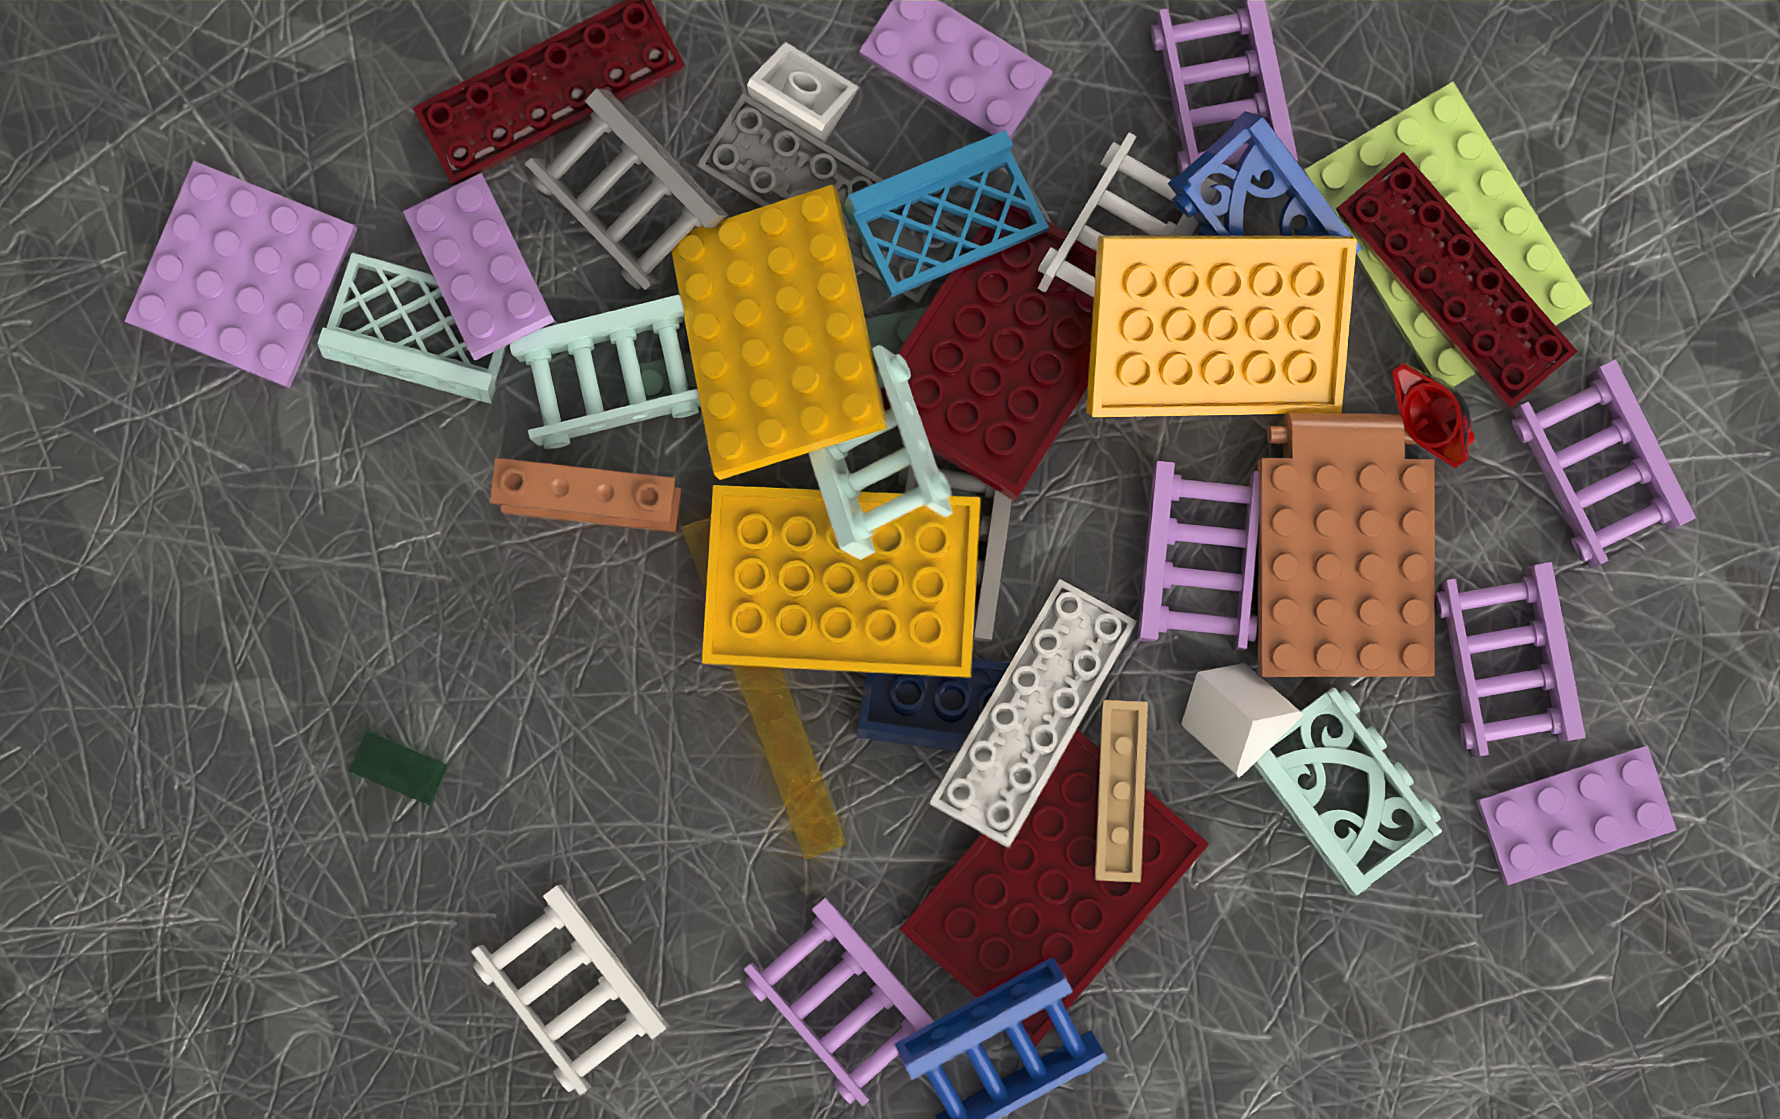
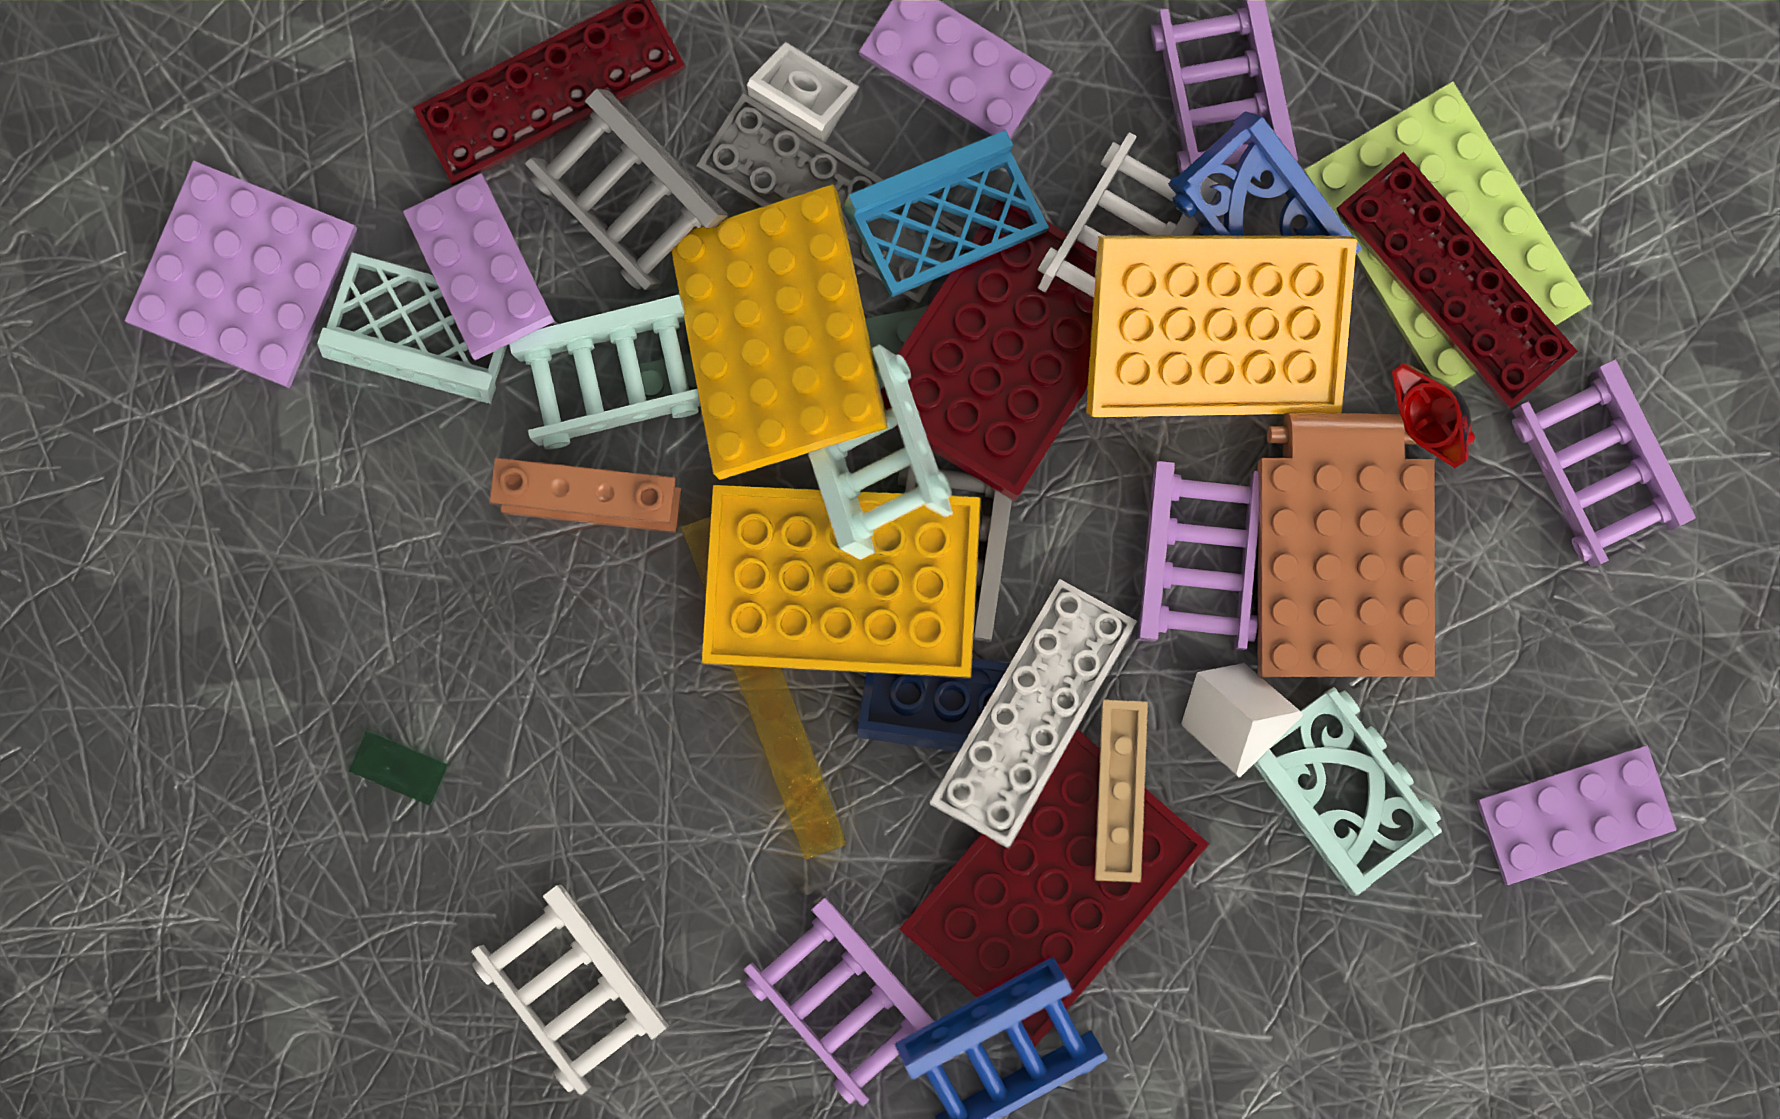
(1545, 631): lavender fence -> none

